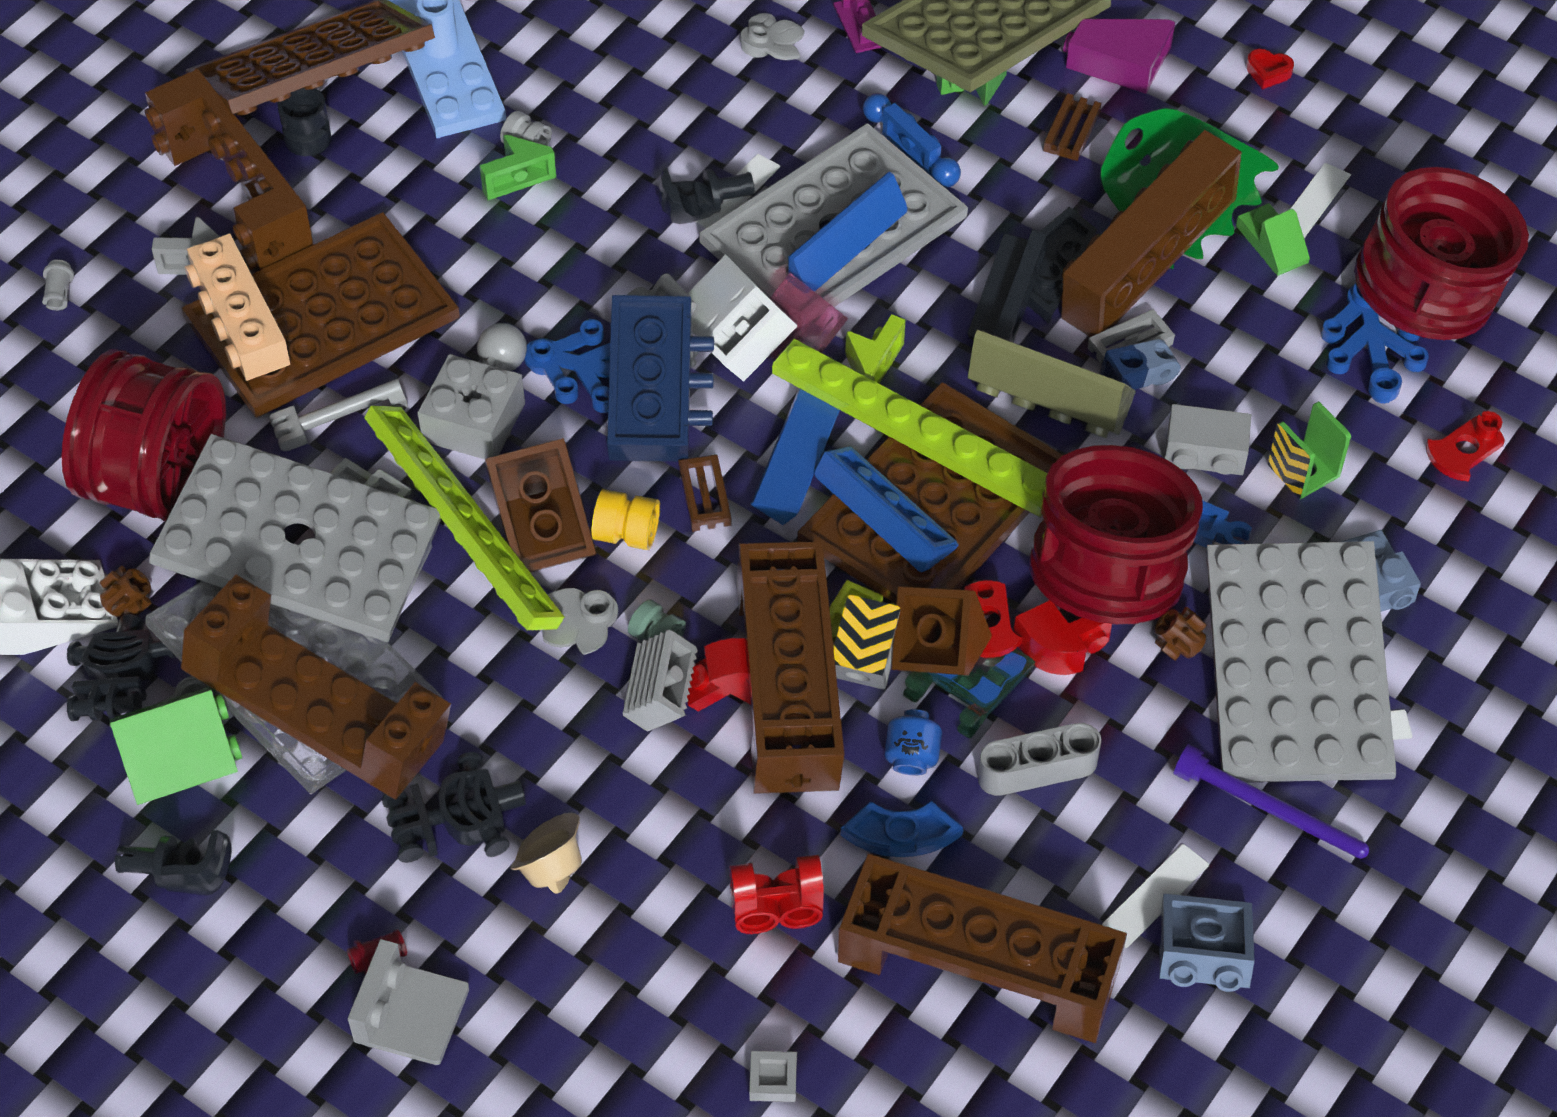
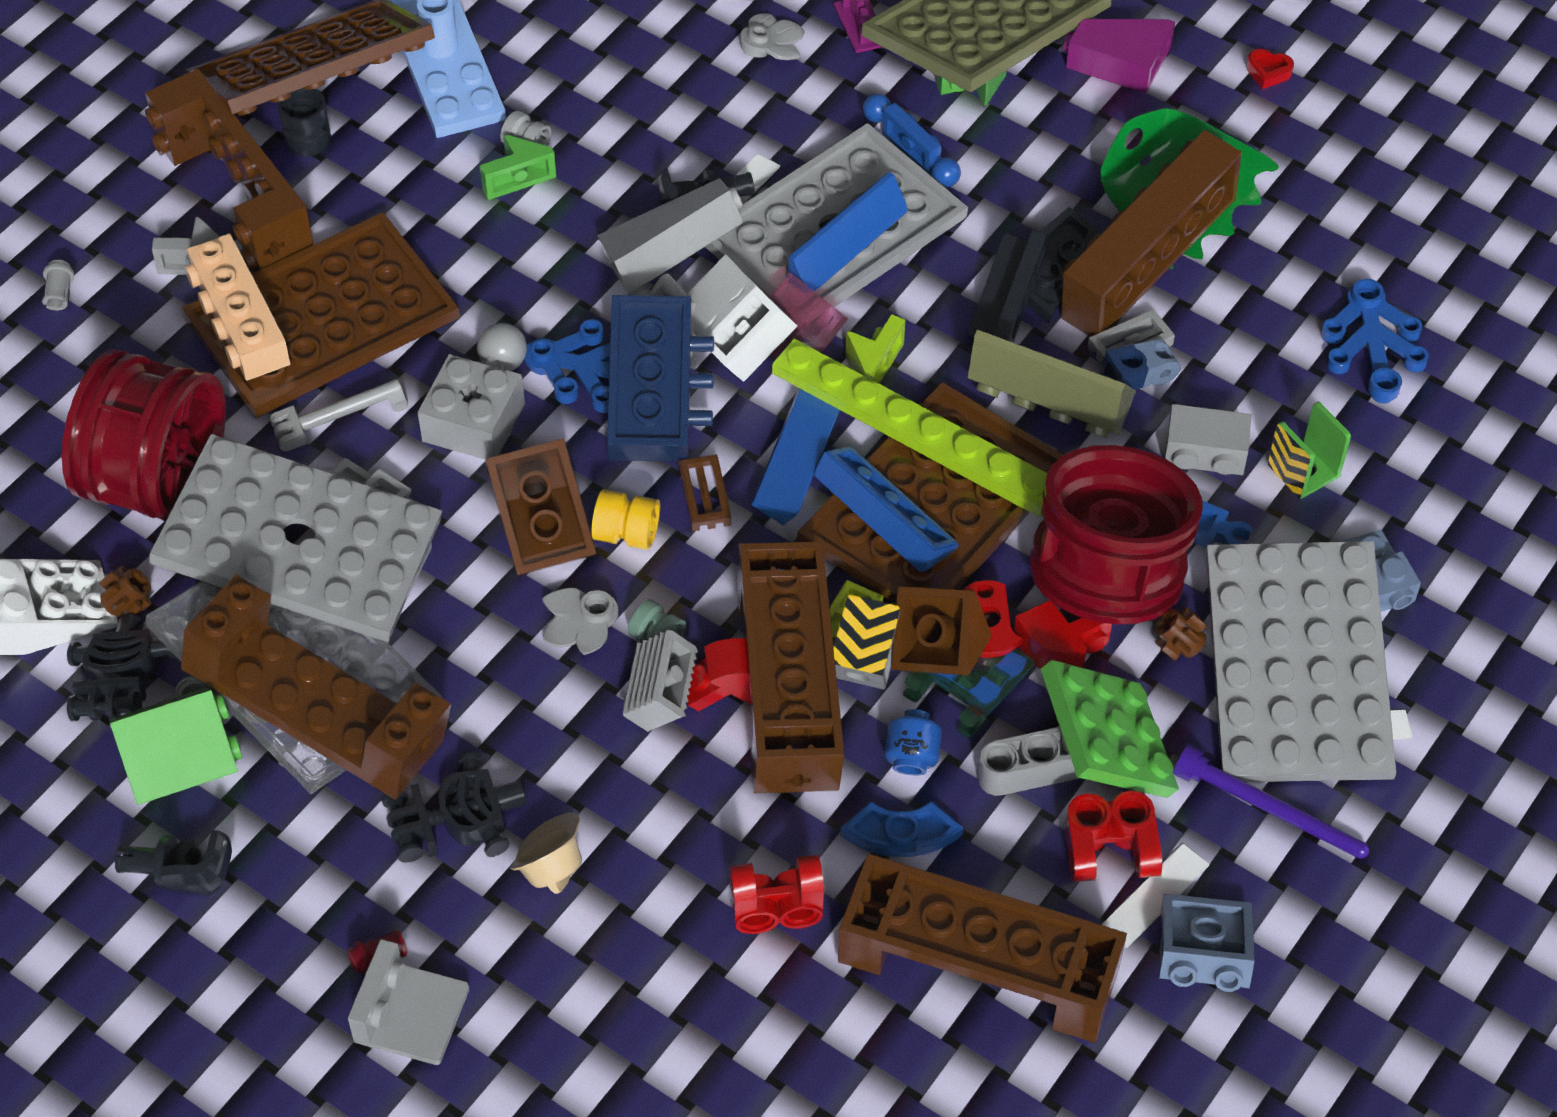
(464, 519): lime plate -> none
(670, 233): none -> light grey slope
(773, 1076): light grey plate -> none
(1079, 107): reddish brown tile -> none
(1109, 729): none -> bright green plate
(1111, 827): none -> red piece
(1275, 237): bright green slope -> none
(1319, 195): white sticker -> none
(1440, 253): dark red wheel -> none
(1481, 431): red piece -> none

